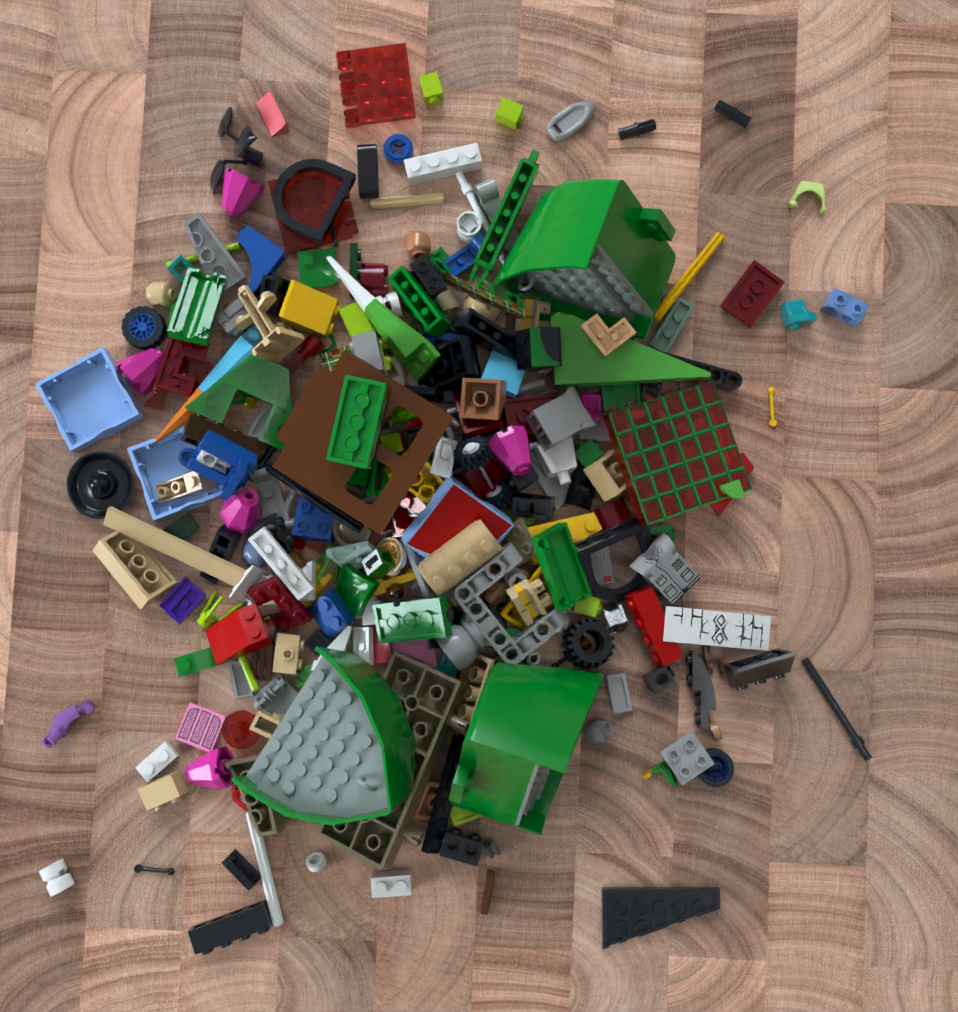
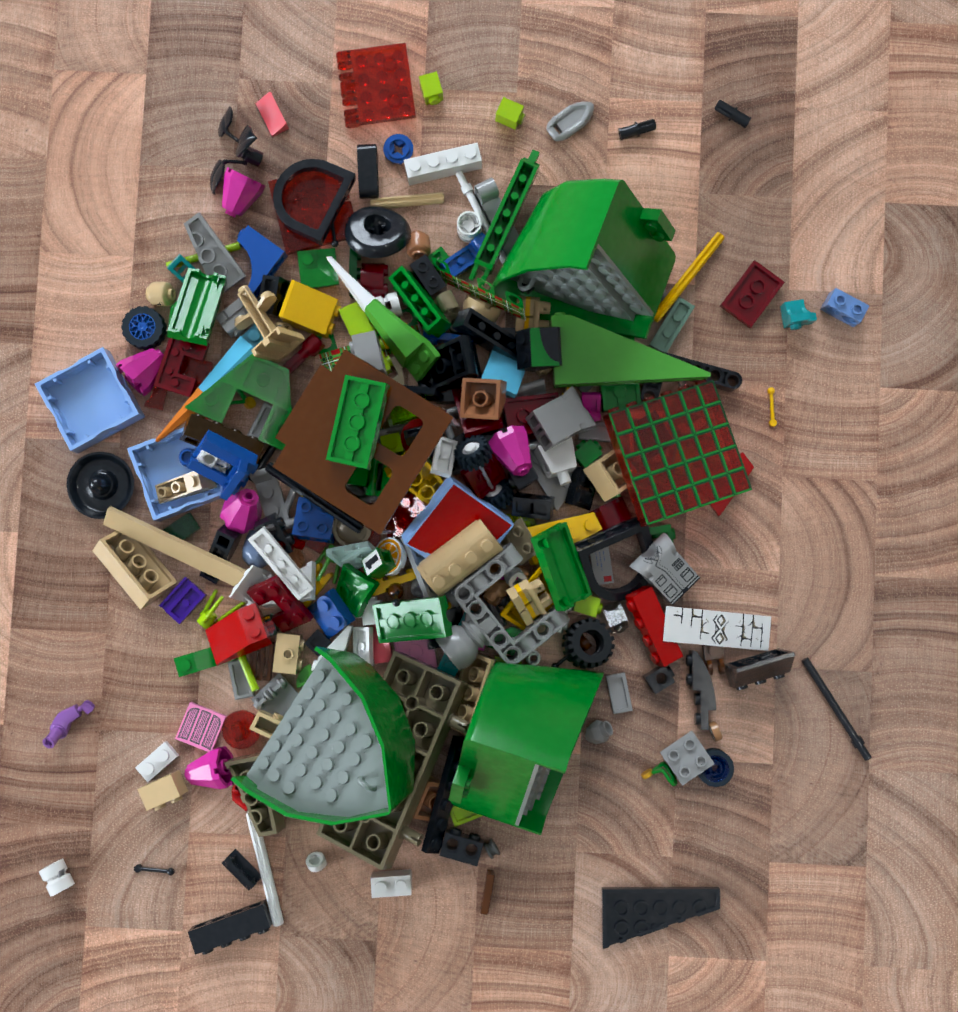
(377, 232): none -> black hat
(607, 338): light nougat plate -> none
(733, 489): bright green tile -> none
(816, 188): yellowish green helmet -> none

